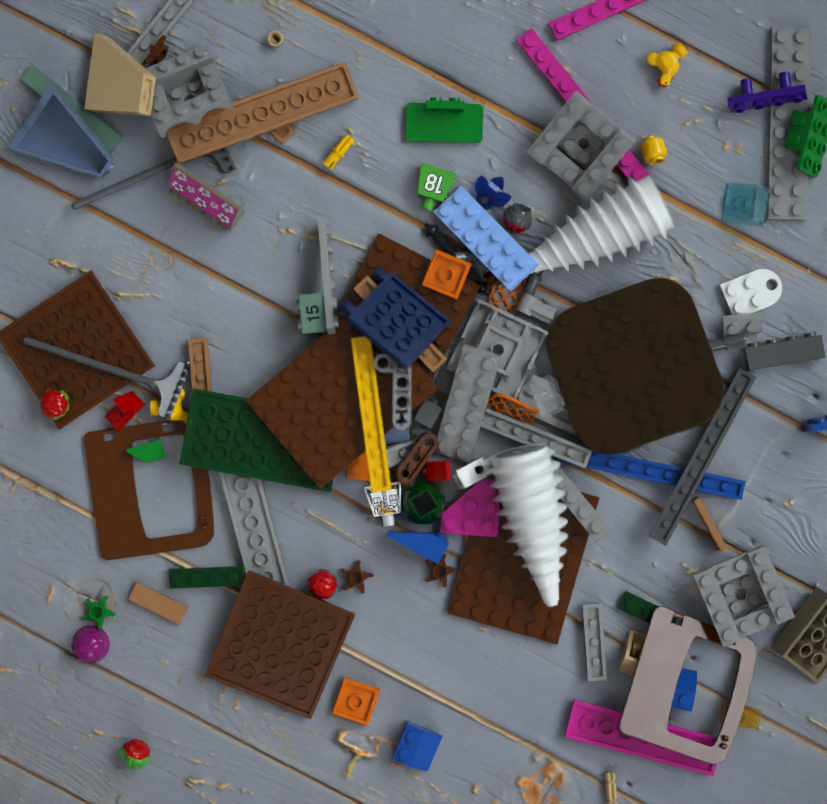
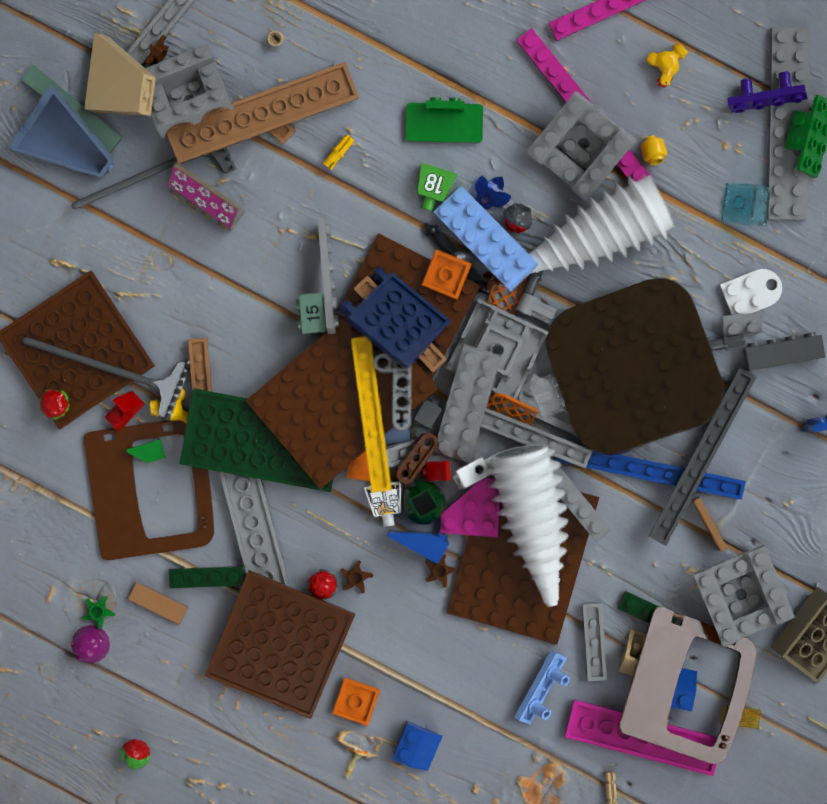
(538, 691): none -> light blue plate

